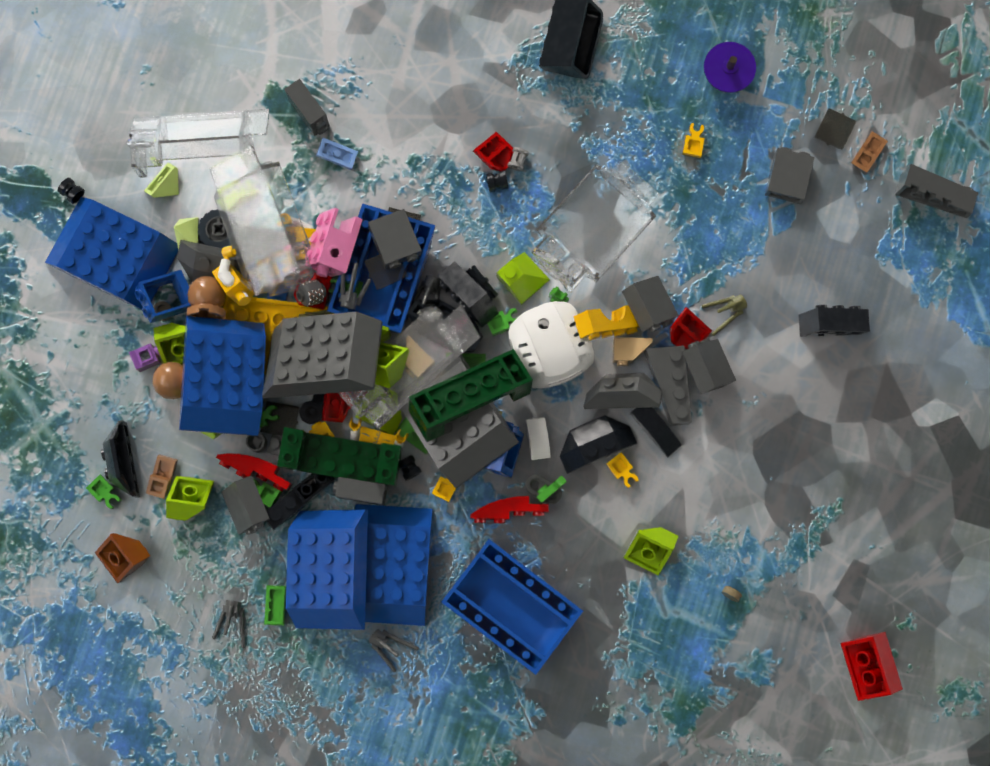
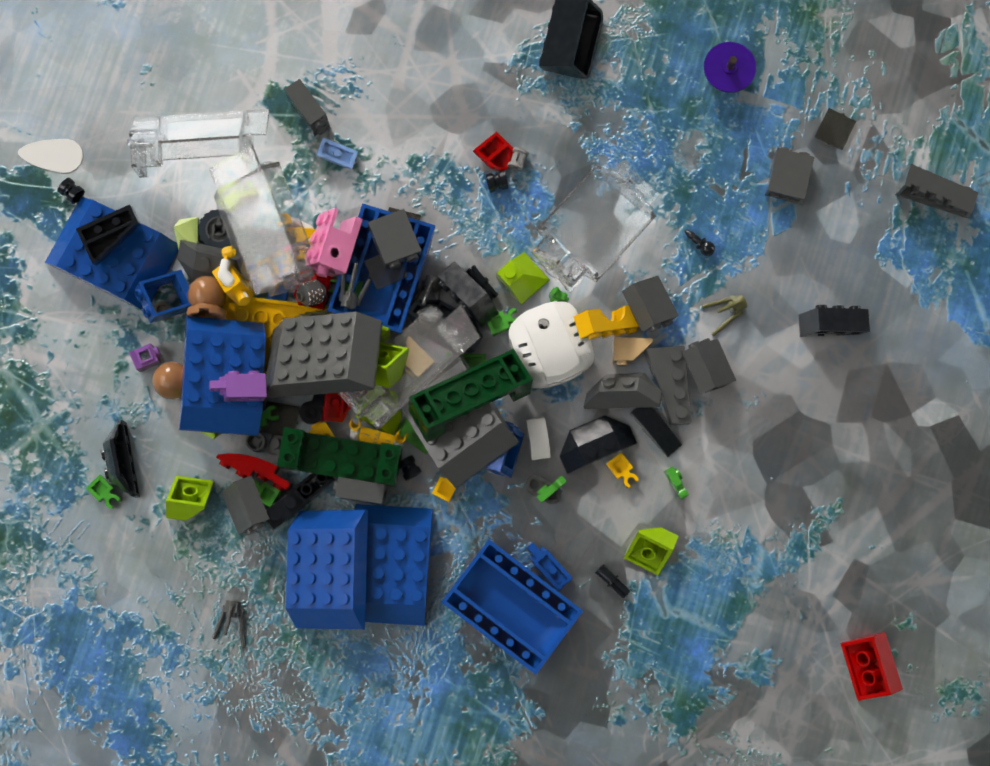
(53, 154): none -> white sticker
(108, 232): none -> black wedge
(122, 555): dark orange slope -> none
(162, 476): medium nougat slope -> none
(164, 183): yellowish green slope -> none
(170, 342): lime slope -> none
(241, 386): none -> medium lavender hinge
(275, 605): bright green plate -> none
(380, 640): dark grey plant -> none
(500, 509): red slope -> none
(549, 566): none -> blue hinge
(612, 581): none -> black axle
(674, 478): none -> bright green plate
(688, 329): red slope -> none
(693, 144): yellow plate -> none
(706, 247): none -> black bar
(731, 593): dark tan tile -> none
(869, 152): medium nougat slope -> none

